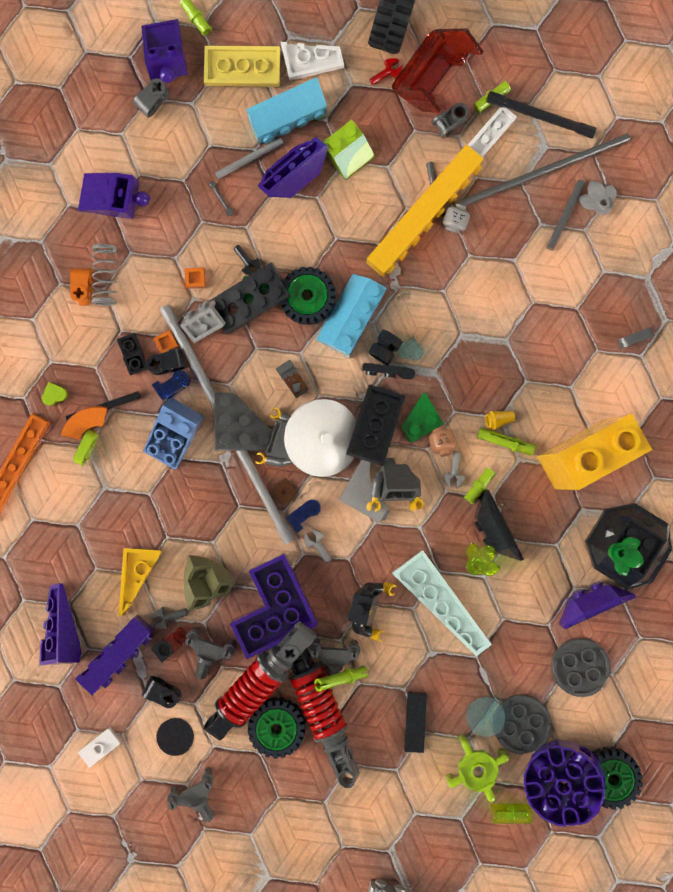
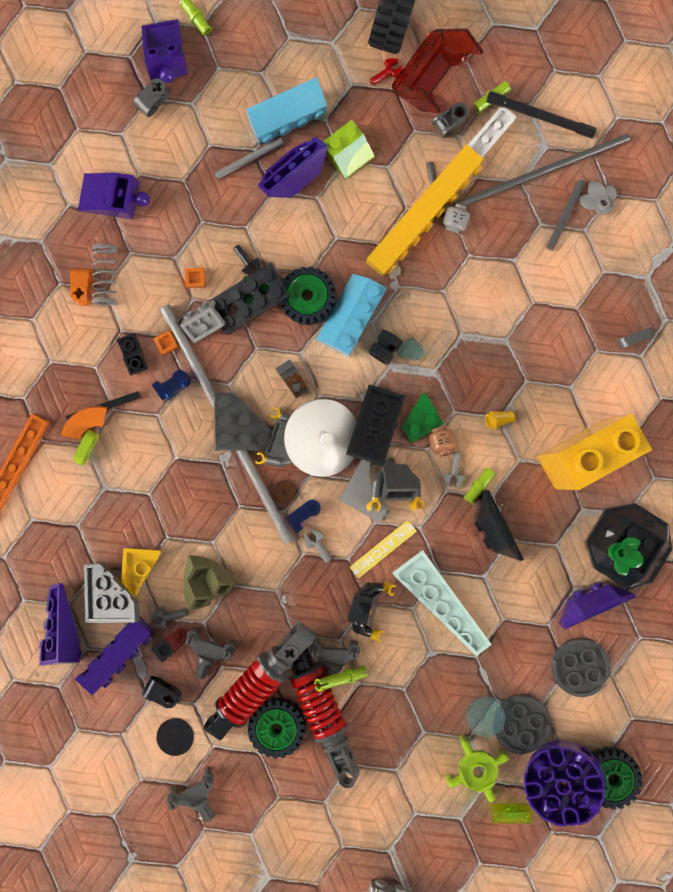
(54, 394): lime tile -> none
(99, 747): white plate -> none
(107, 597): none -> plate
(168, 362): black piece -> none
(173, 433): medium blue slope -> none
(229, 211): dark grey hinge -> none
(242, 66): light yellow plate -> none
(282, 608): dark purple brick -> none
(310, 60): white wing -> none
(382, 549): none -> light yellow sticker
(390, 371): black hinge -> none
(415, 722): black tile -> none
(483, 559): clear neon green plate -> none
(514, 444): lime pin -> none

